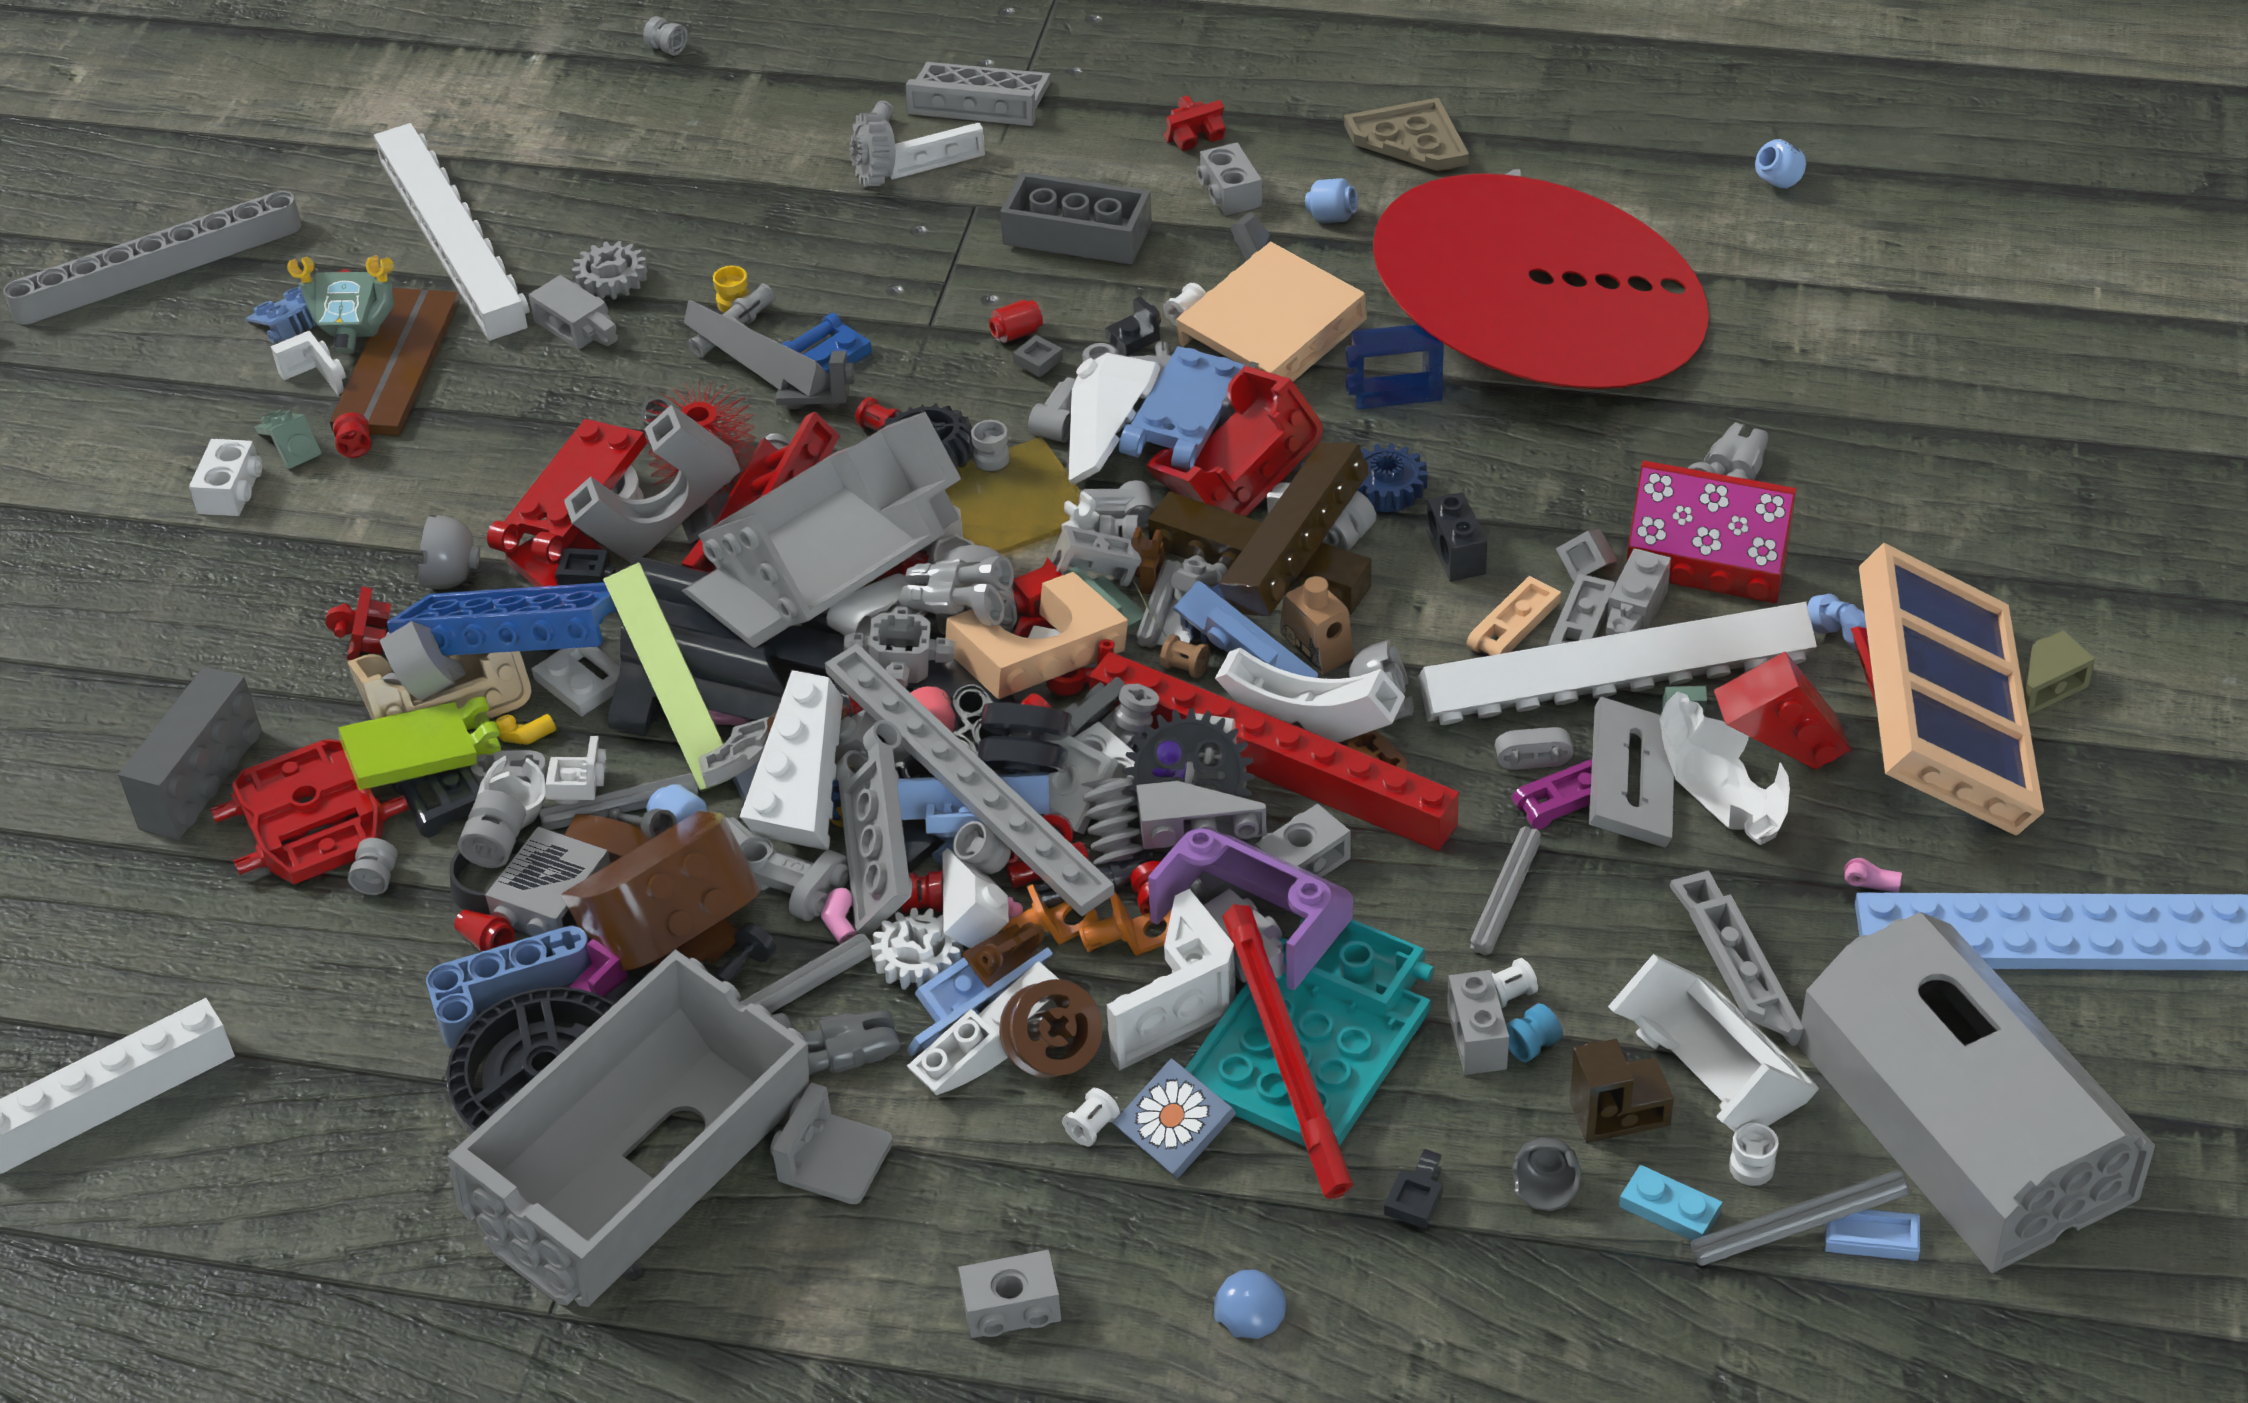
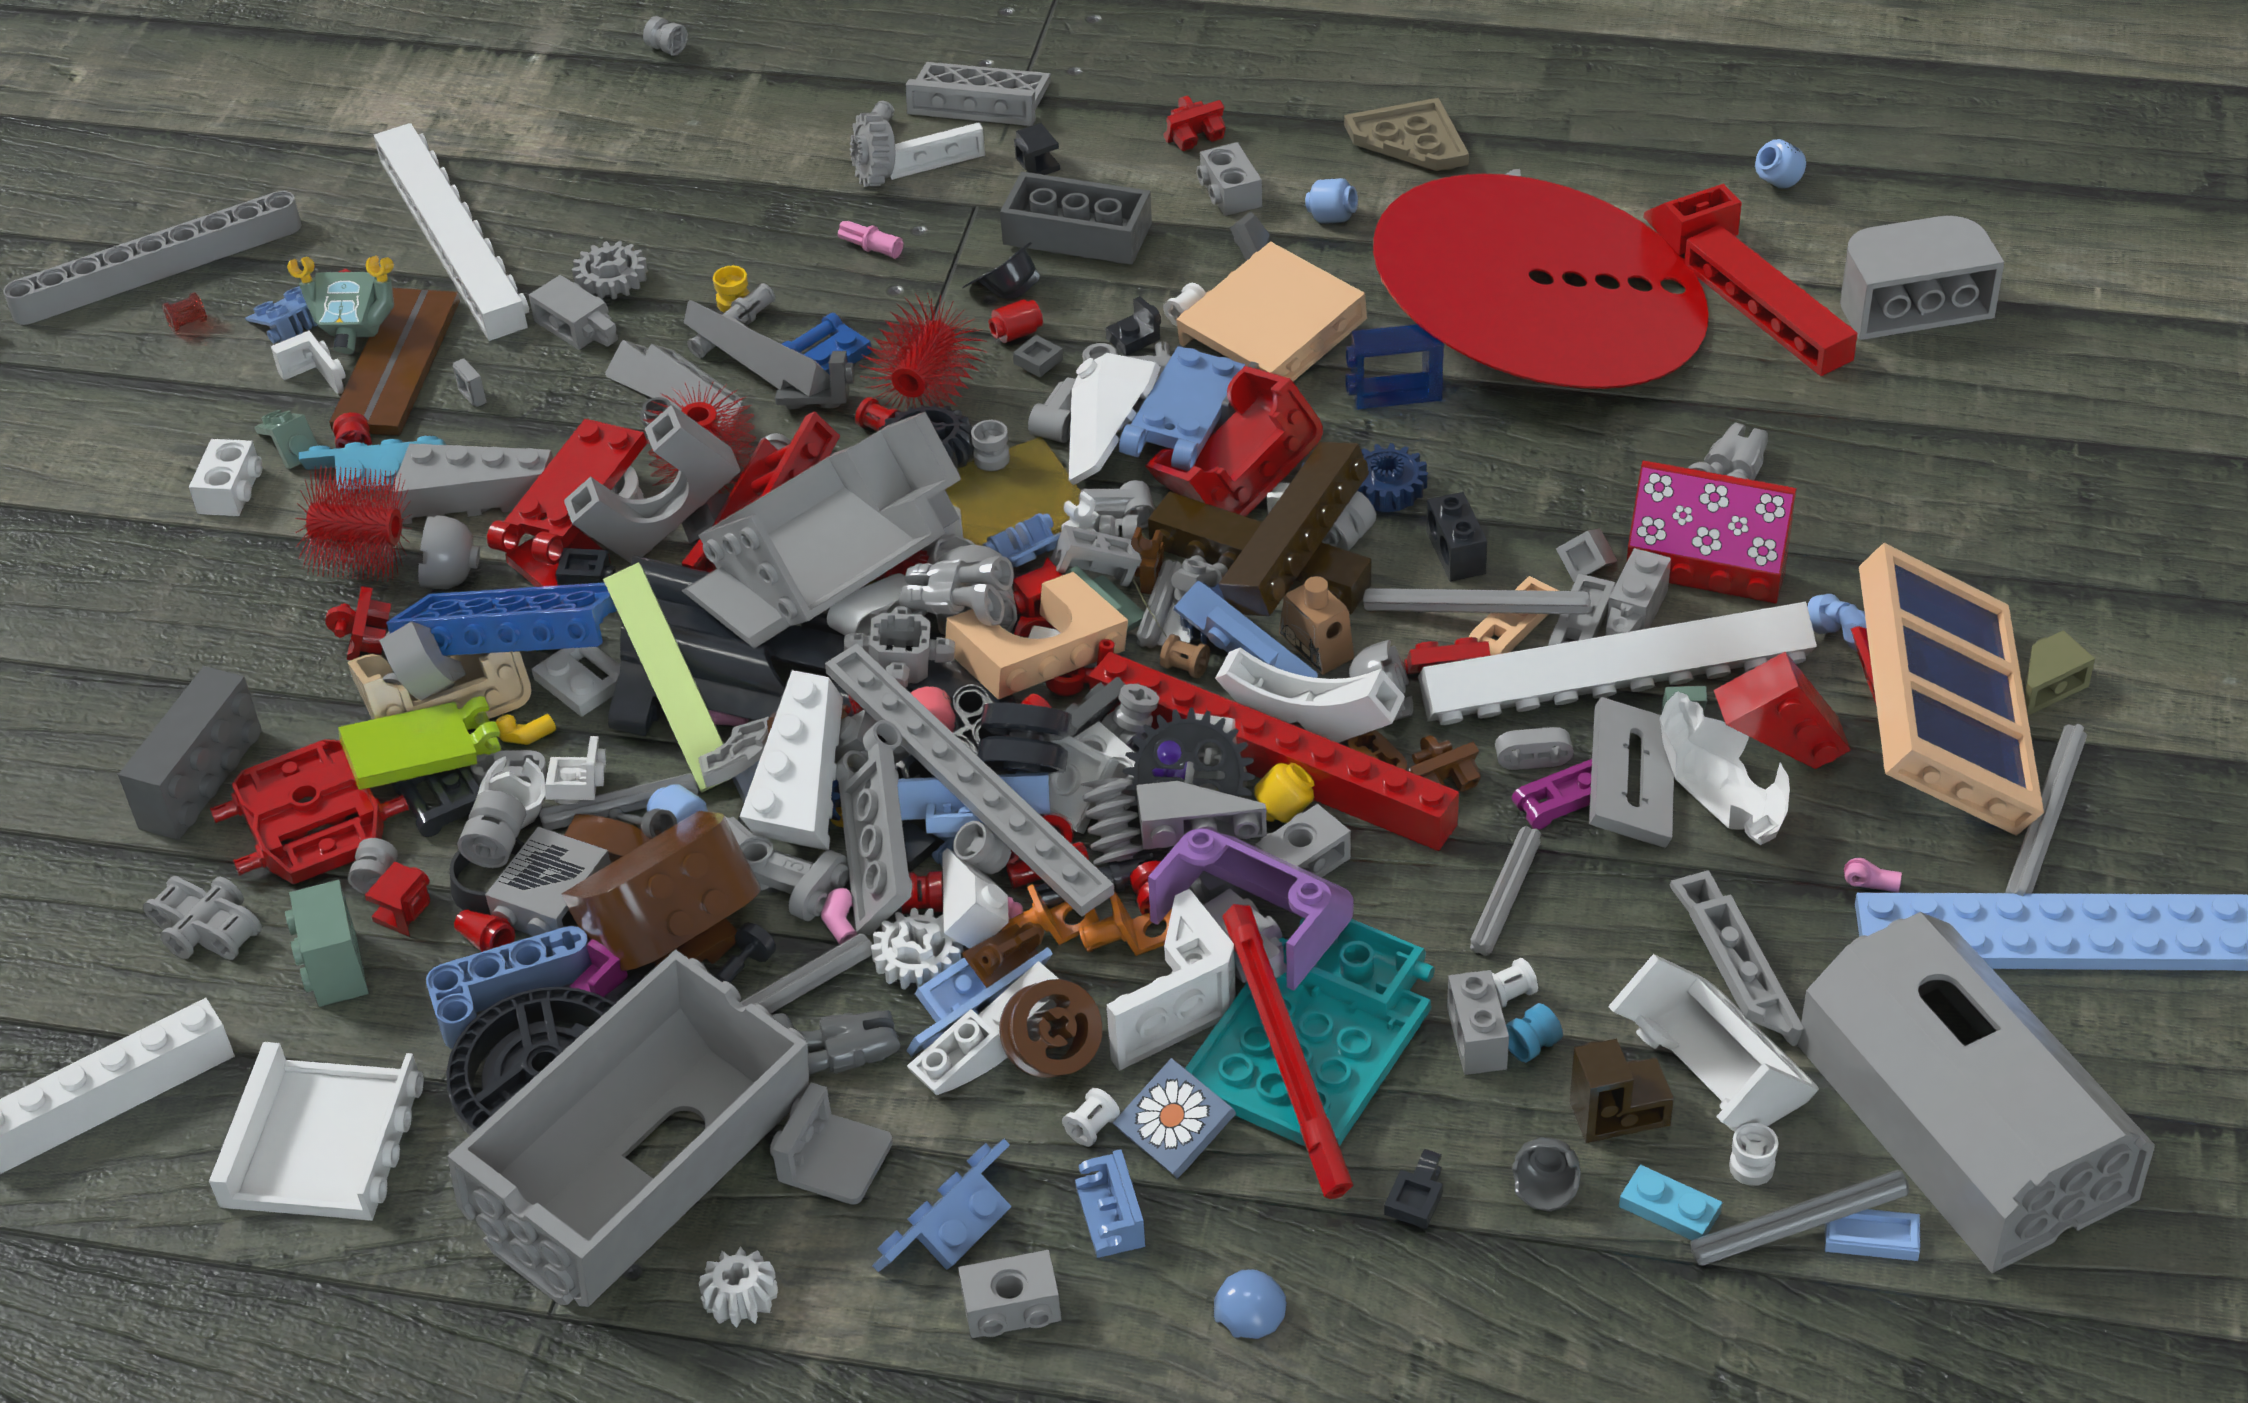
(194, 309): none -> clear red bush
(202, 917): none -> light grey axle
(315, 1136): none -> white panel
(326, 943): none -> sand green brick
(354, 523): none -> red piece
(358, 455): none -> medium azure bracket
(401, 897): none -> red window
(465, 478): none -> light grey wedge
(469, 382): none -> light grey tile
(660, 369): none -> light grey wedge
(738, 1287): none -> white gear
(871, 238): none -> bright pink axle
(923, 357): none -> red piece
(957, 1219): none -> medium blue bracket
(1012, 277): none -> black piece
(1026, 540): none -> medium blue hinge
(1034, 148): none -> black window
(1110, 1205): none -> medium blue hinge
(1285, 791): none -> yellow head
(1432, 654): none -> red plate
(1441, 761): none -> reddish brown hips
(1477, 601): none -> light grey axle
(1695, 214): none -> red slope
(1771, 300): none -> red brick
(1920, 276): none -> light grey brick
(2053, 796): none -> light grey axle

